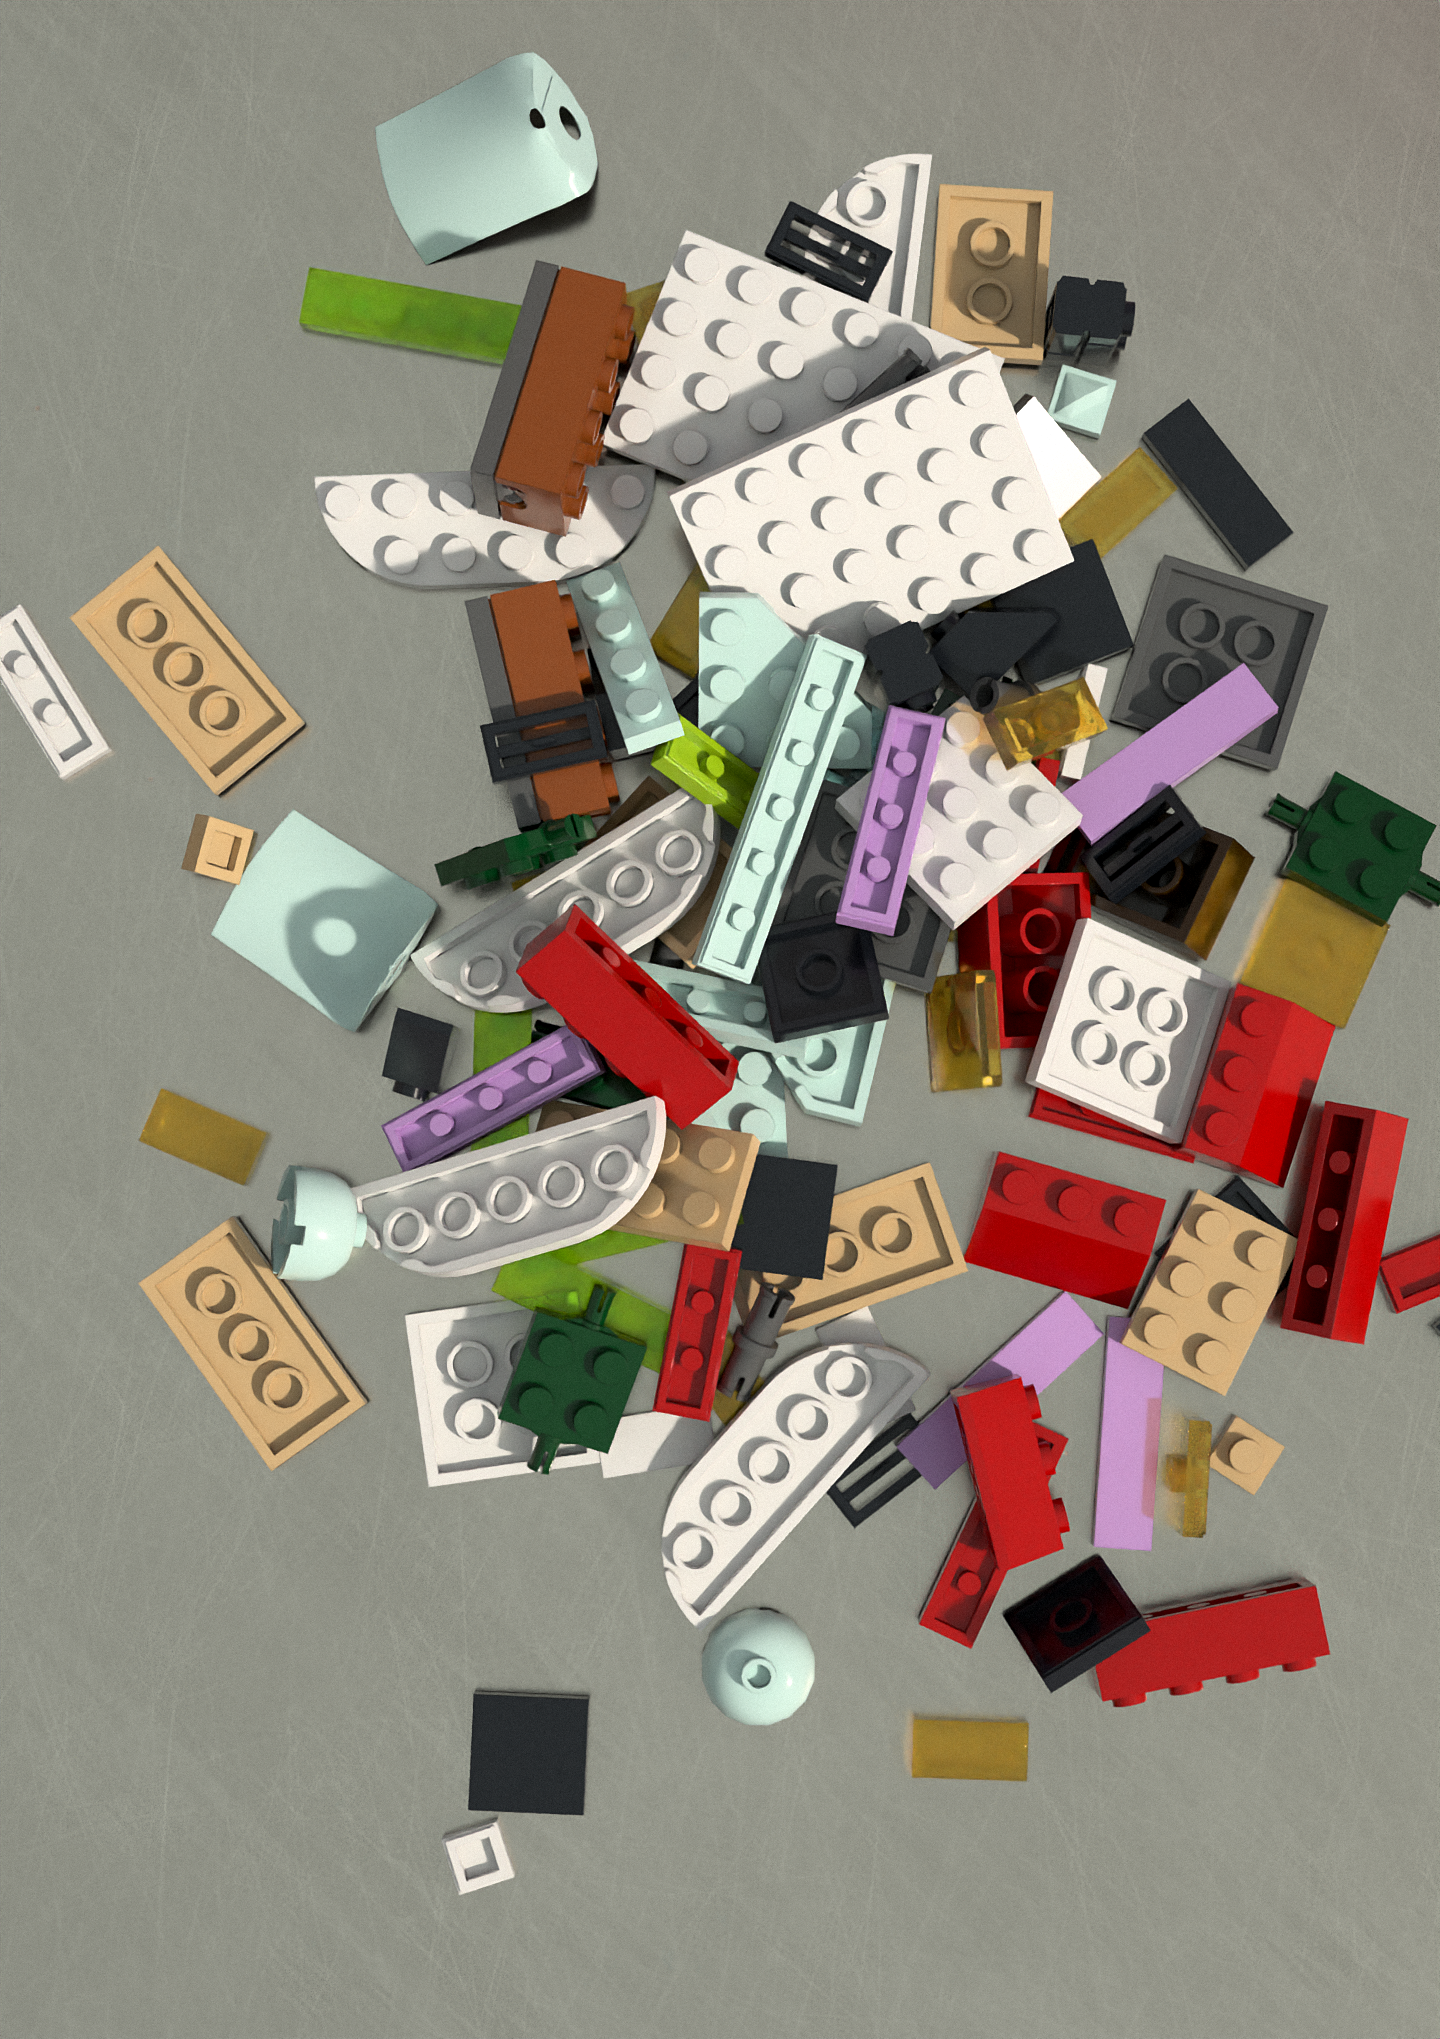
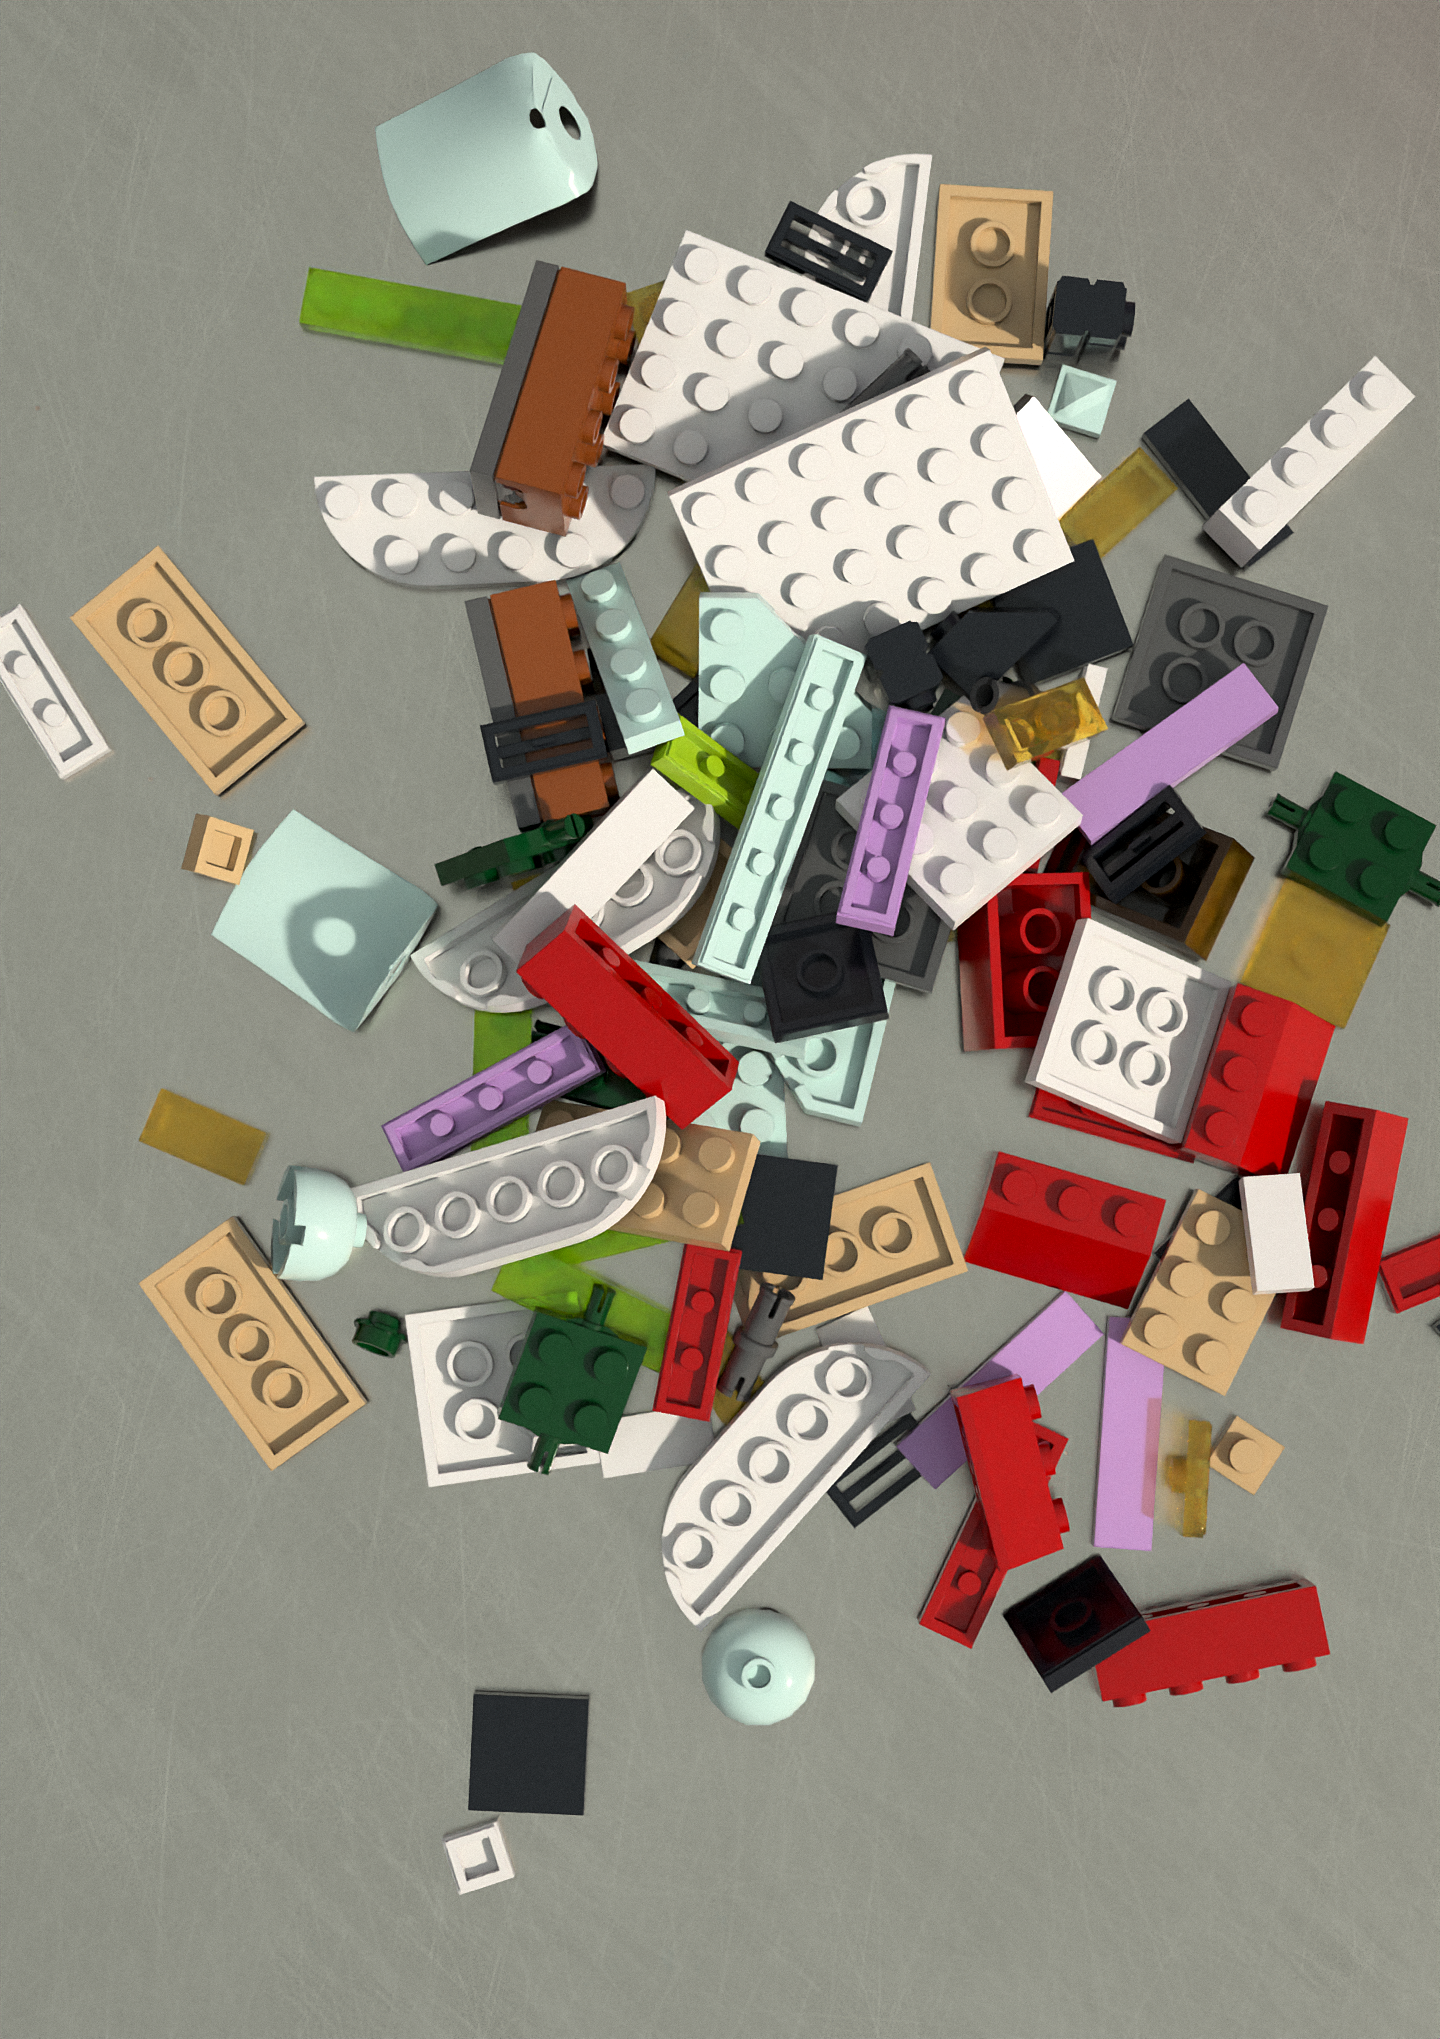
(378, 1334): none -> dark green plate
(419, 1054): black slope -> none
(599, 861): none -> white tile
(964, 1032): clear yellow tile -> none
(969, 1748): clear yellow tile -> none
(1276, 1233): none -> white tile
(1308, 461): none -> white brick

